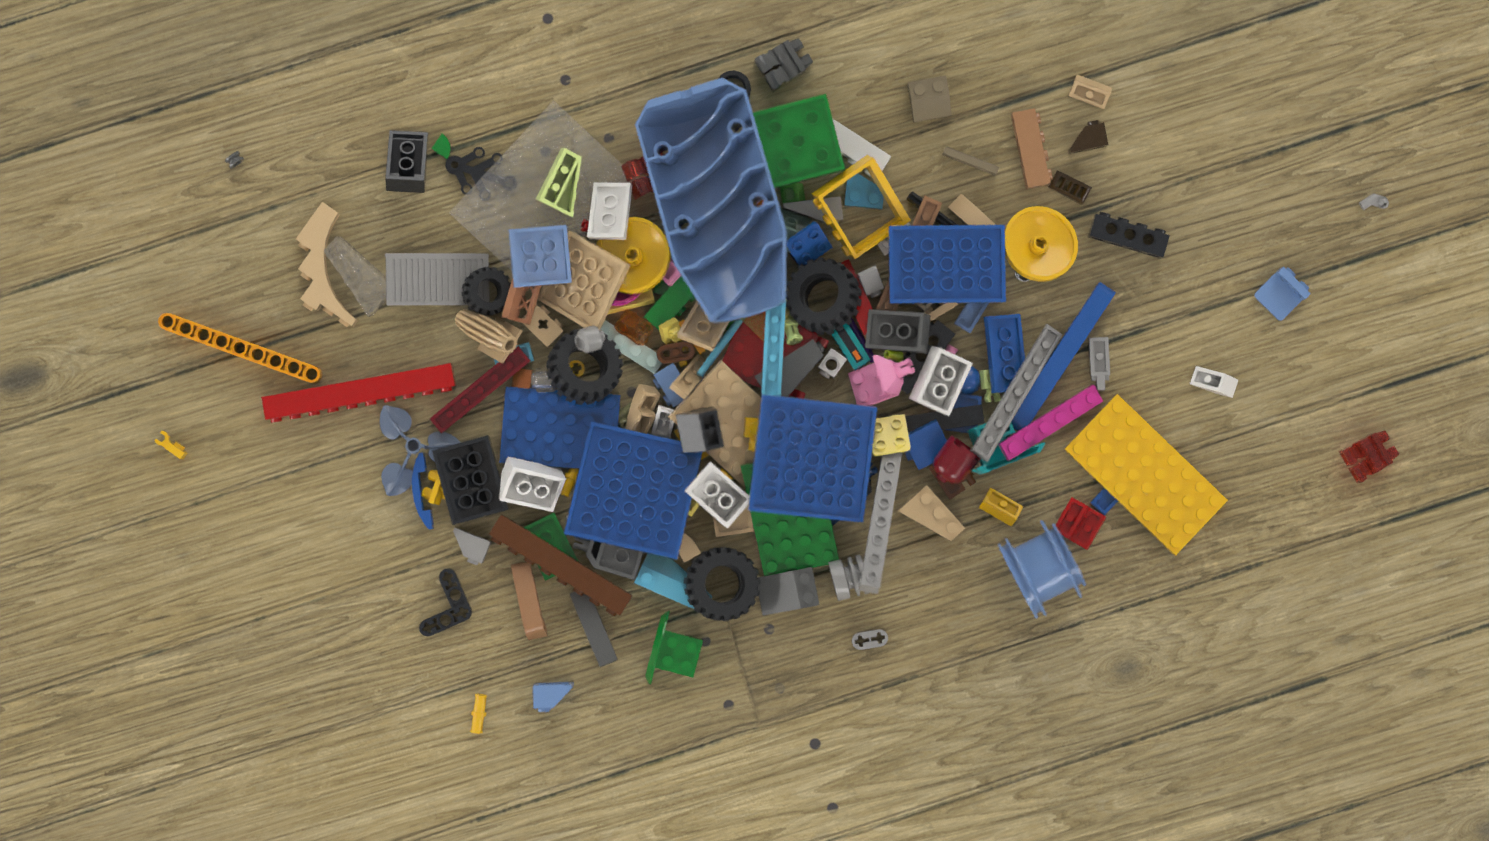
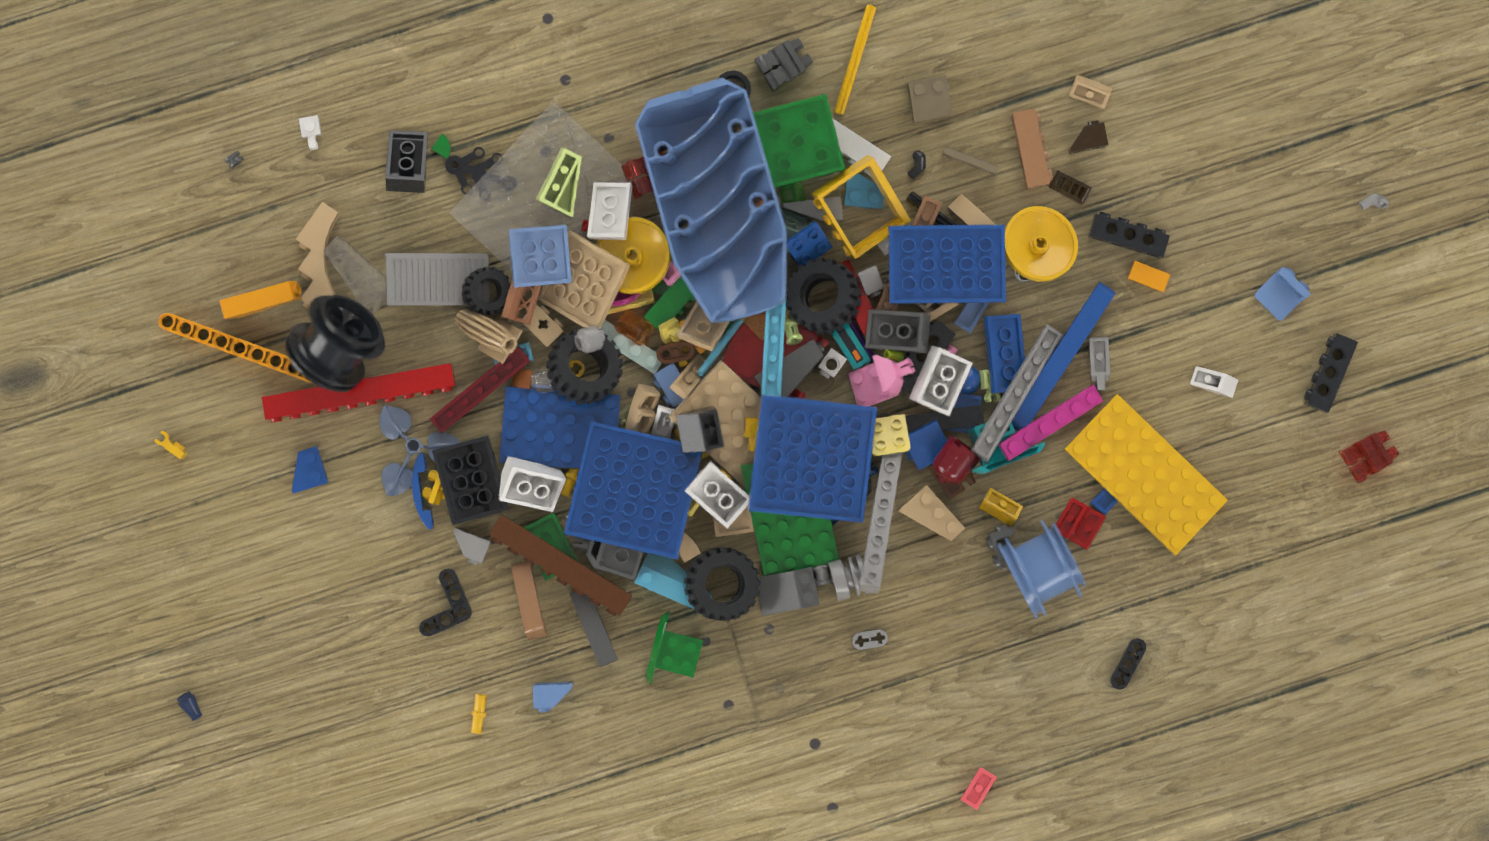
(189, 705): none -> dark blue cone
(260, 300): none -> light orange slope
(309, 470): none -> blue wing
(310, 129): none -> white plate
(335, 342): none -> black wheel
(822, 575): none -> light grey bush
(855, 59): none -> yellow axle
(920, 164): none -> black arm
(978, 788): none -> coral plate
(1001, 531): none -> dark grey bracket
(1129, 648): none -> black beam
(1148, 276): none -> light orange tile
(1346, 347): none -> black brick

